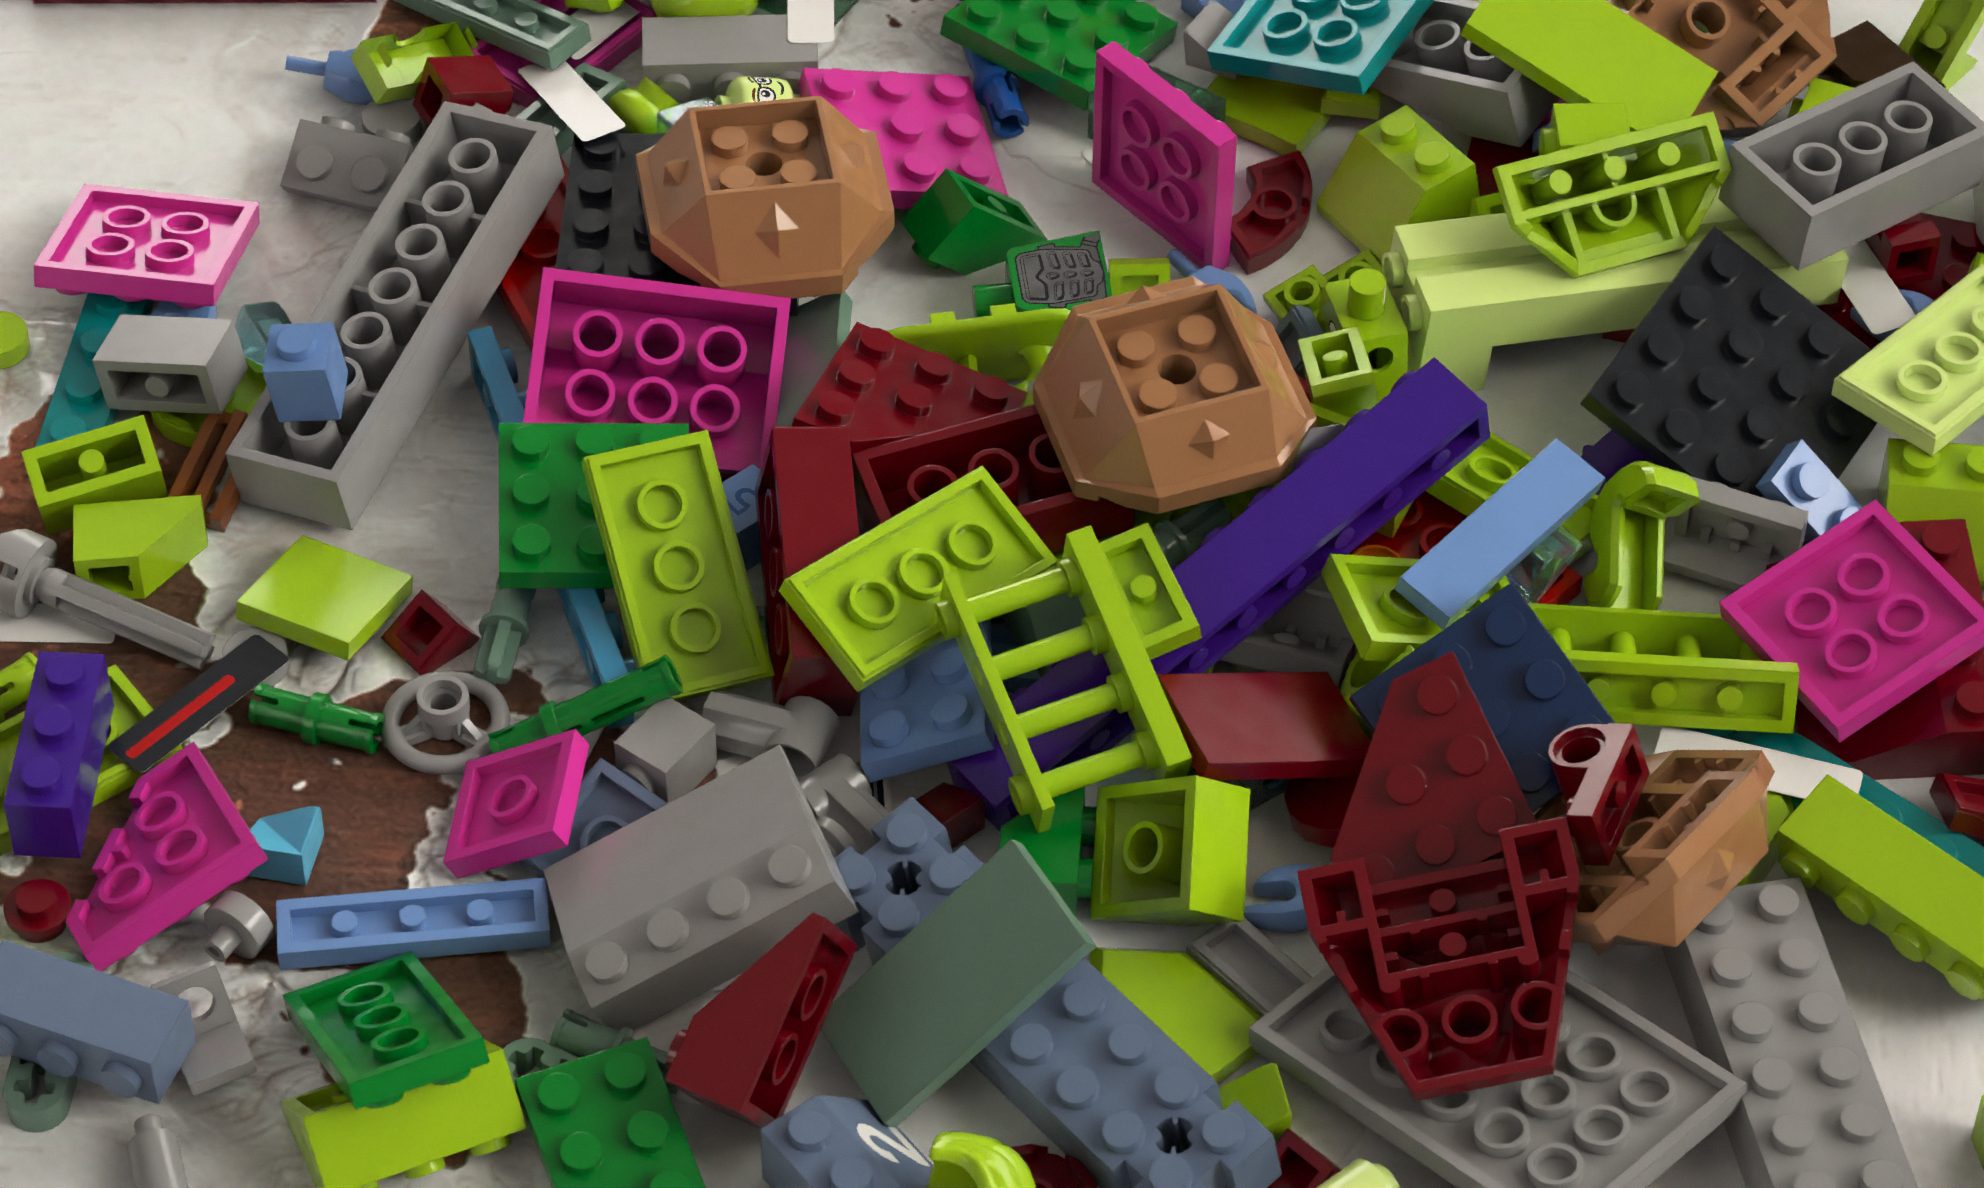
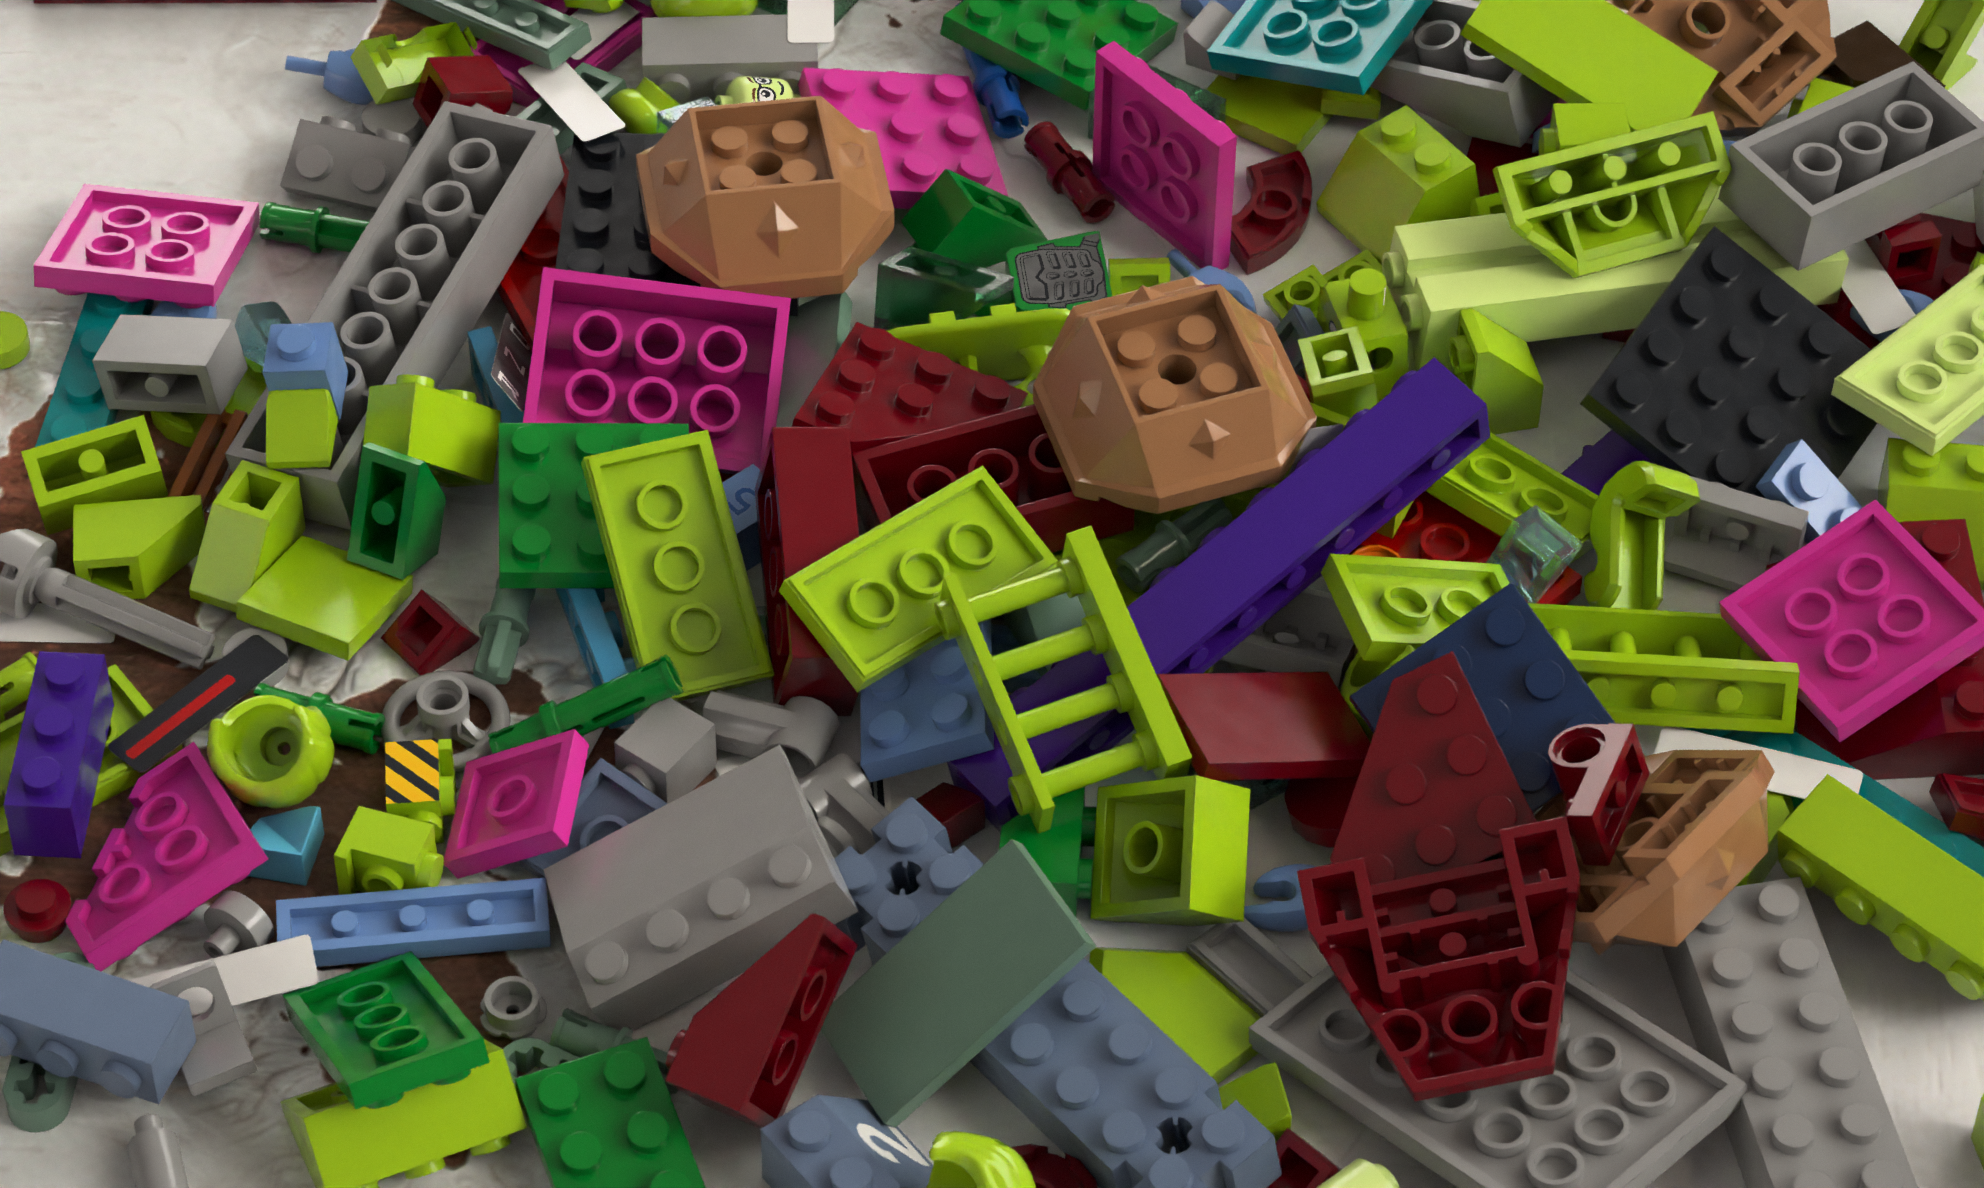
(246, 533): none -> lime slope
(248, 754): none -> lime piece
(251, 973): none -> white sticker
(300, 428): none -> lime slope
(310, 227): none -> green axle
(386, 854): none -> lime brick
(395, 513): none -> green slope
(421, 781): none -> brick
(437, 427): none -> lime brick
(511, 995): none -> light grey plate
(512, 362): none -> dark grey sticker
(928, 283): none -> clear green slope
(1069, 172): none -> dark red pin
(1150, 591): lime plate -> none
(1497, 371): none -> lime slope
(1499, 534): medium blue tile -> none

